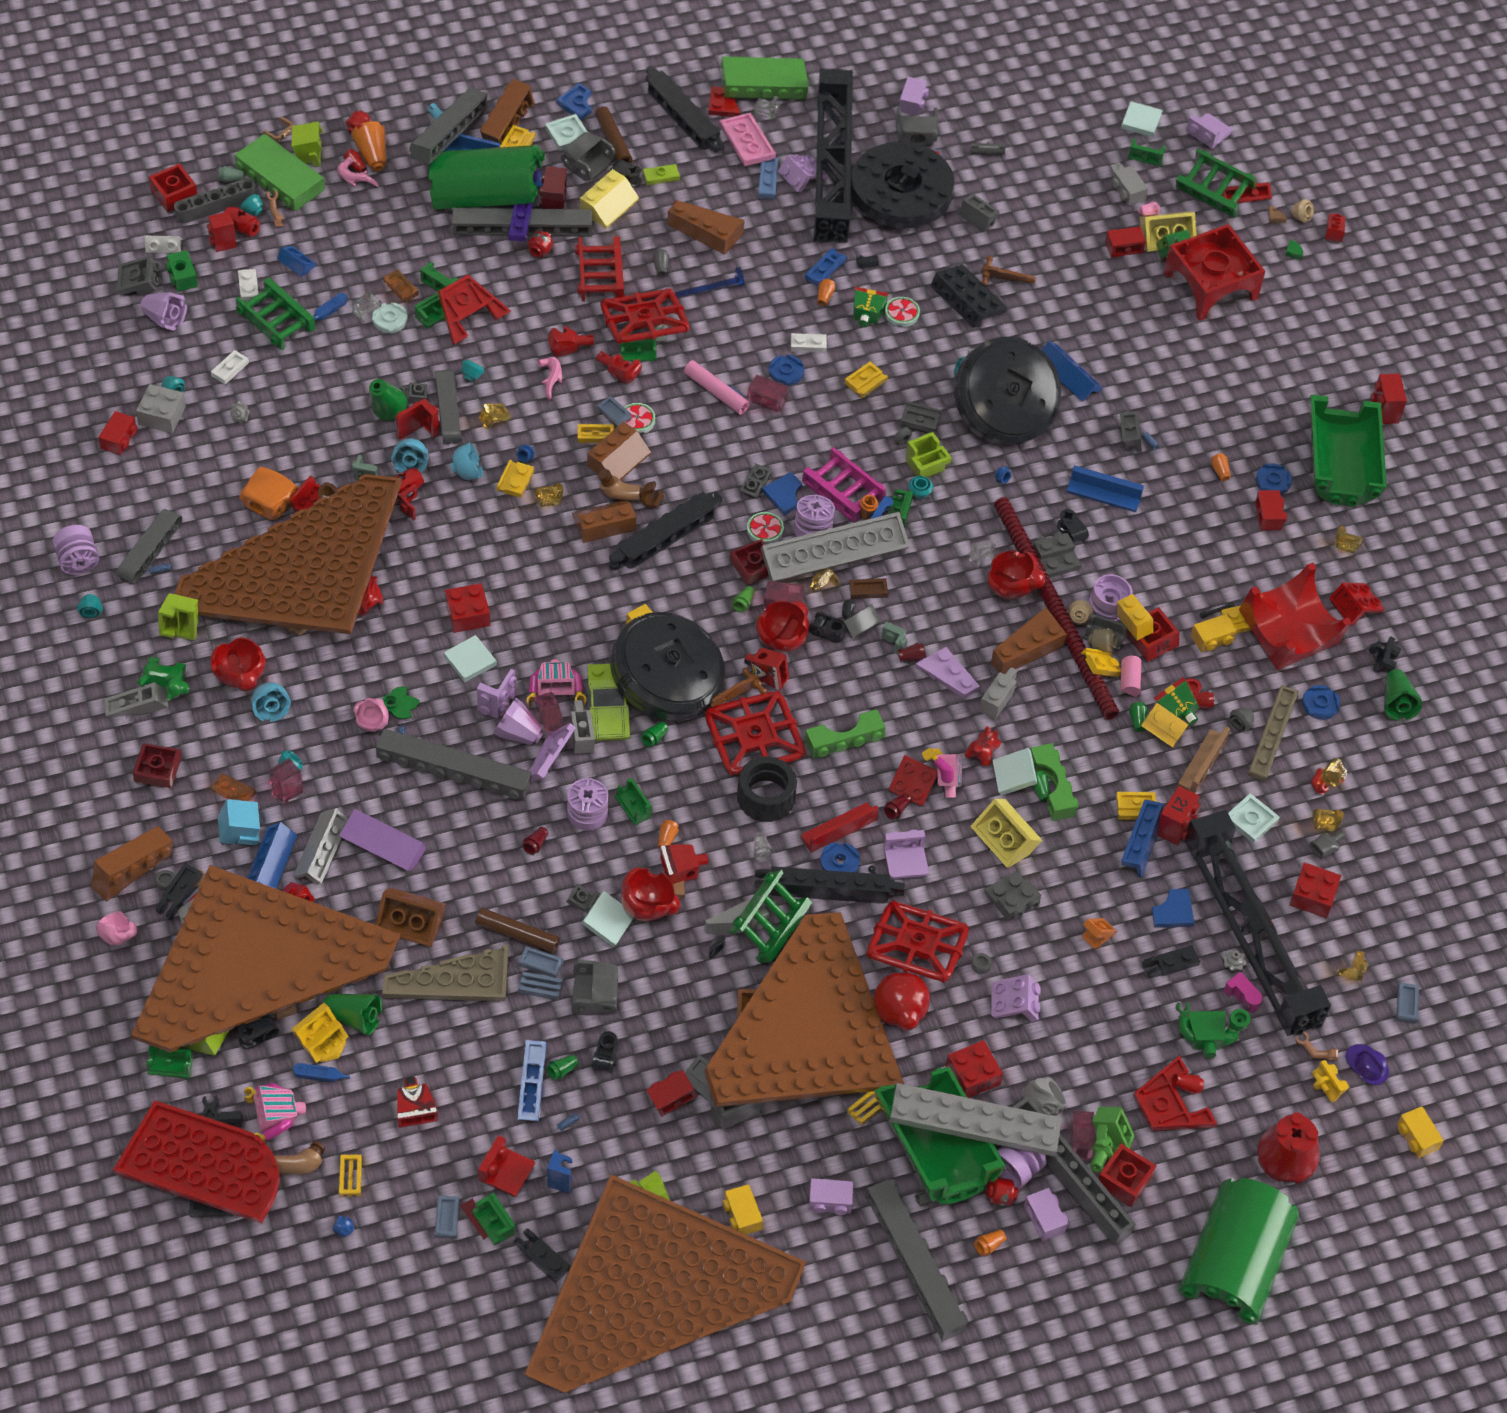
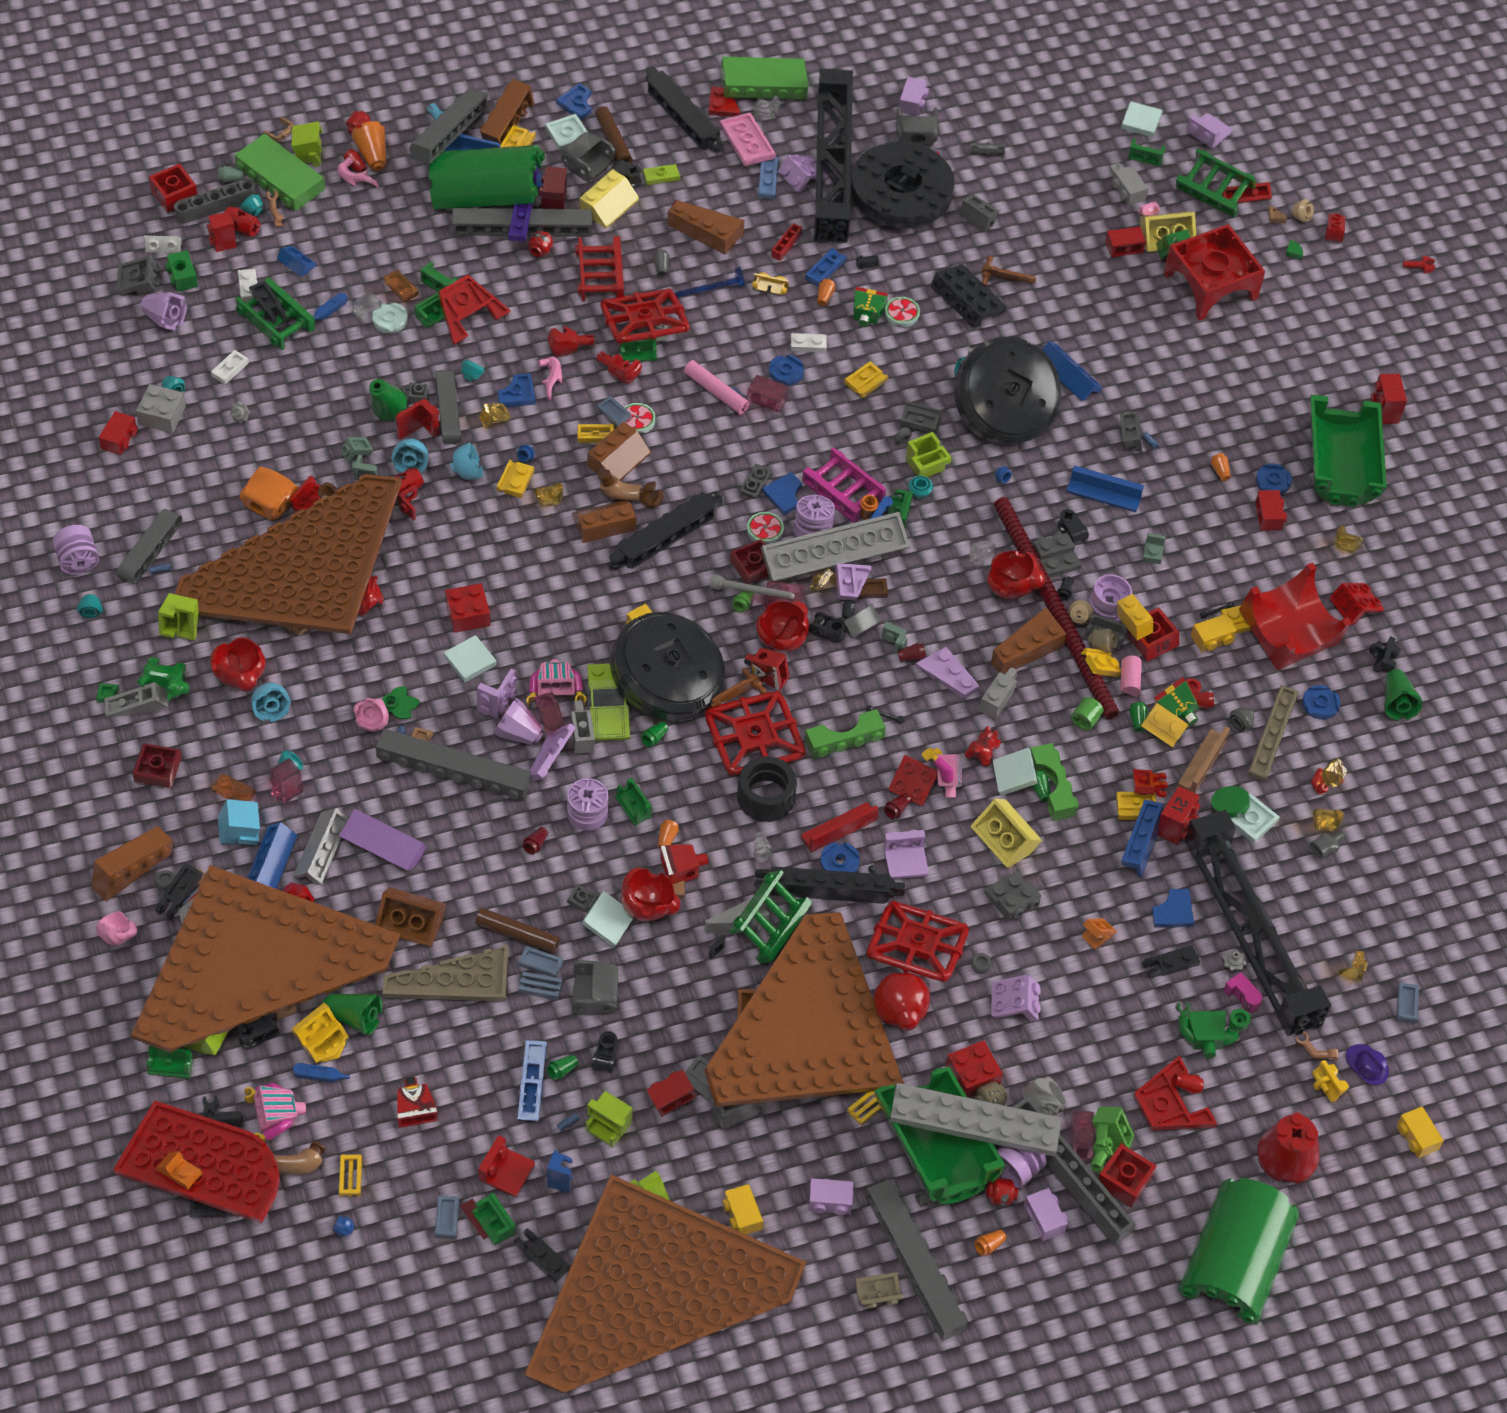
(106, 691): none -> green tile
(179, 1170): none -> orange slope
(267, 301): none -> black hinge
(356, 446): none -> sand green bracket
(422, 734): none -> medium nougat tile
(519, 392): none -> blue tile
(608, 1118): none -> lime plate
(718, 582): none -> light grey piece
(778, 284): none -> yellow hinge
(786, 242): none -> red piece
(850, 580): none -> lavender wing
(878, 1289): none -> dark tan bracket
(900, 719): none -> black hinge
(992, 1093): none -> dark tan head
(1065, 588): none -> black pin
(1087, 713): none -> bright green piece
(1147, 782): none -> red plate
(1153, 548): none -> sand green bracket
(1232, 799): none -> green tile
(1315, 890): red brick -> none
(1426, 264): none -> red bar

